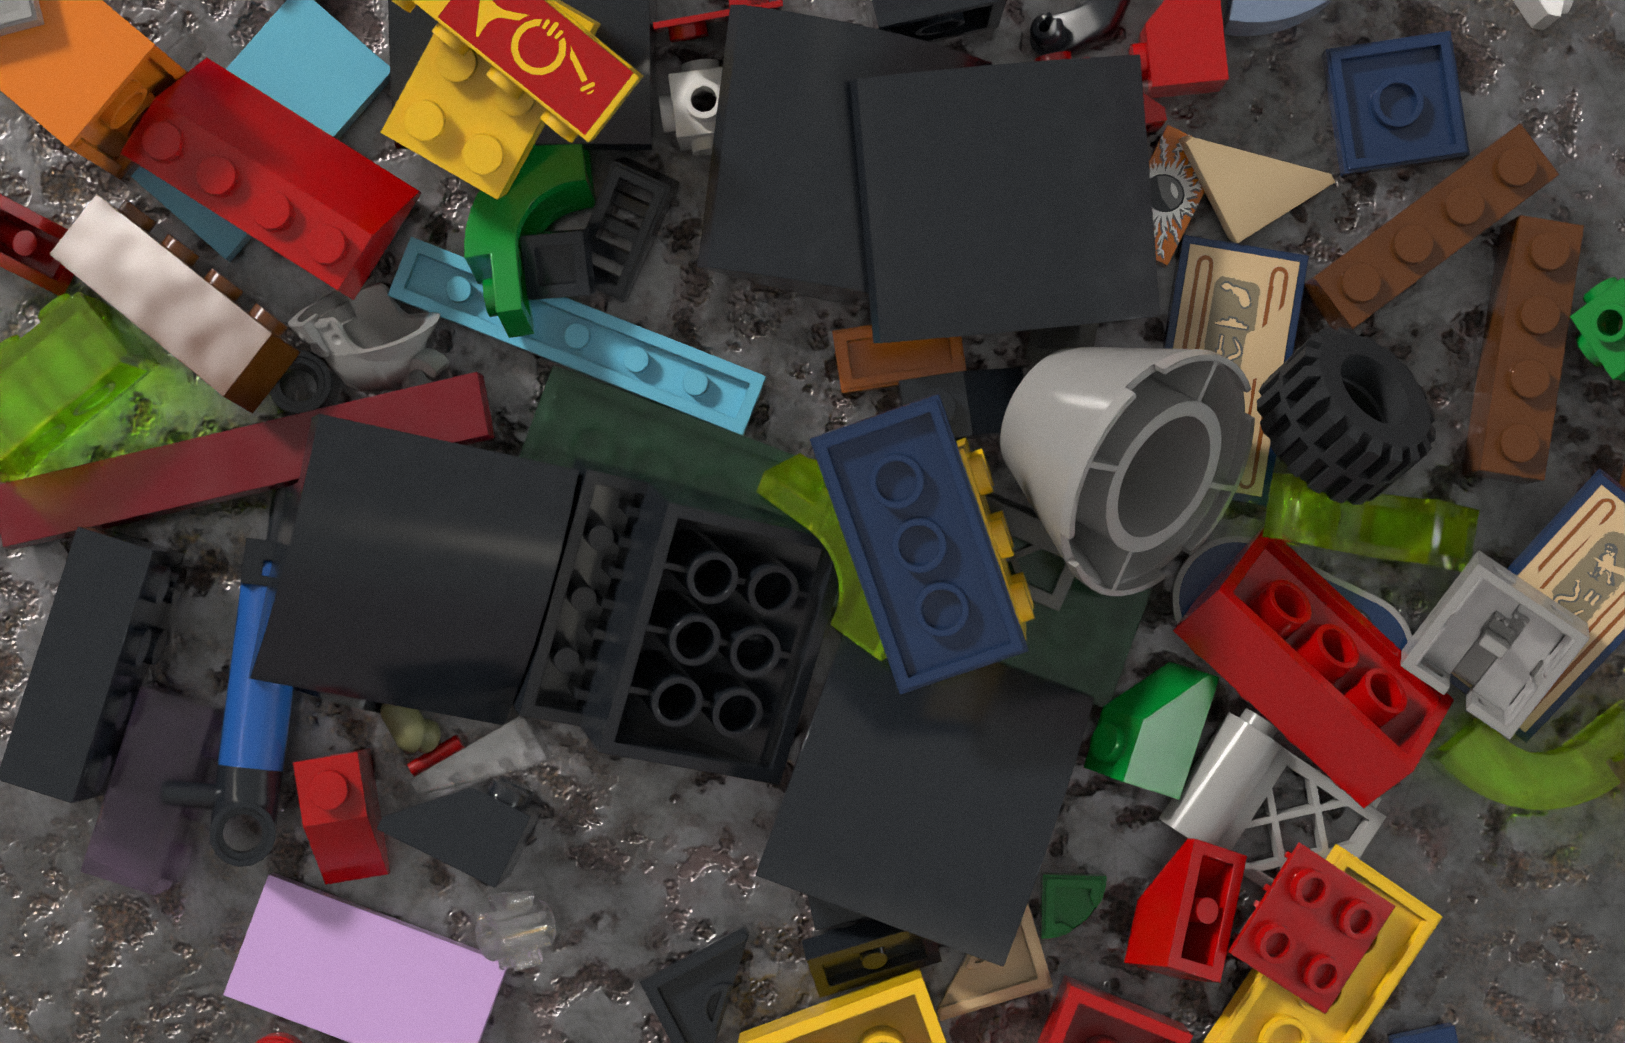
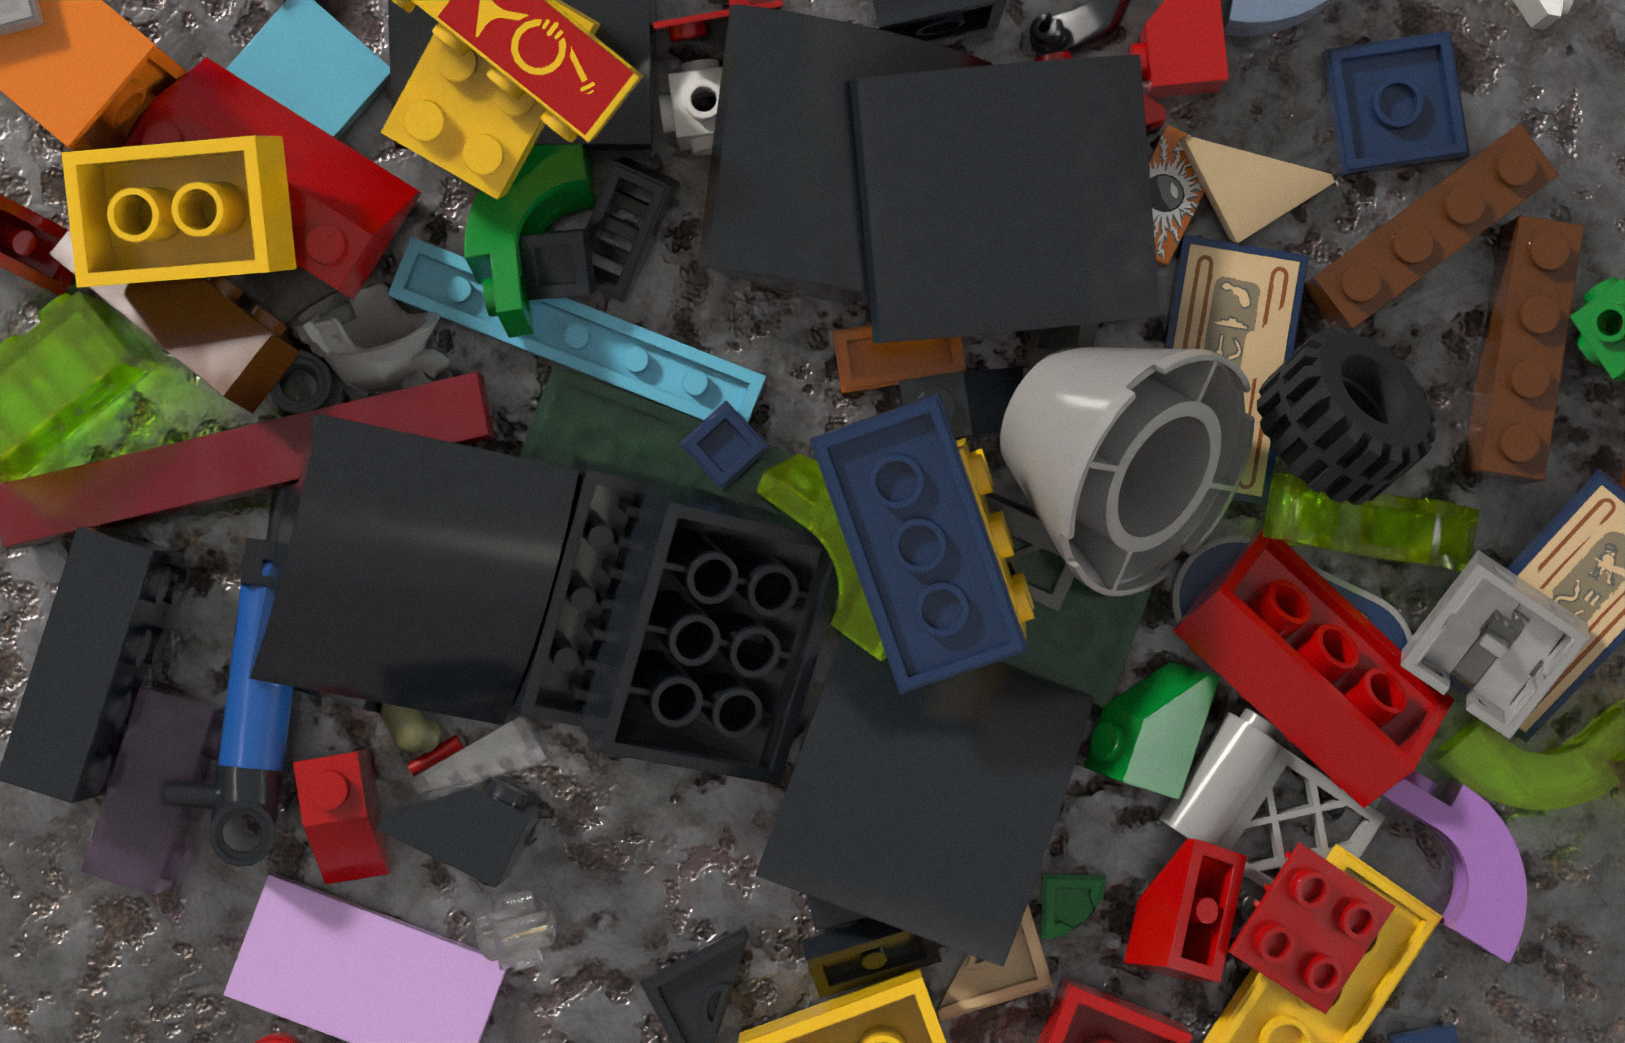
(179, 210): none -> yellow brick
(724, 445): none -> dark blue tile
(1488, 871): none -> medium lavender arch

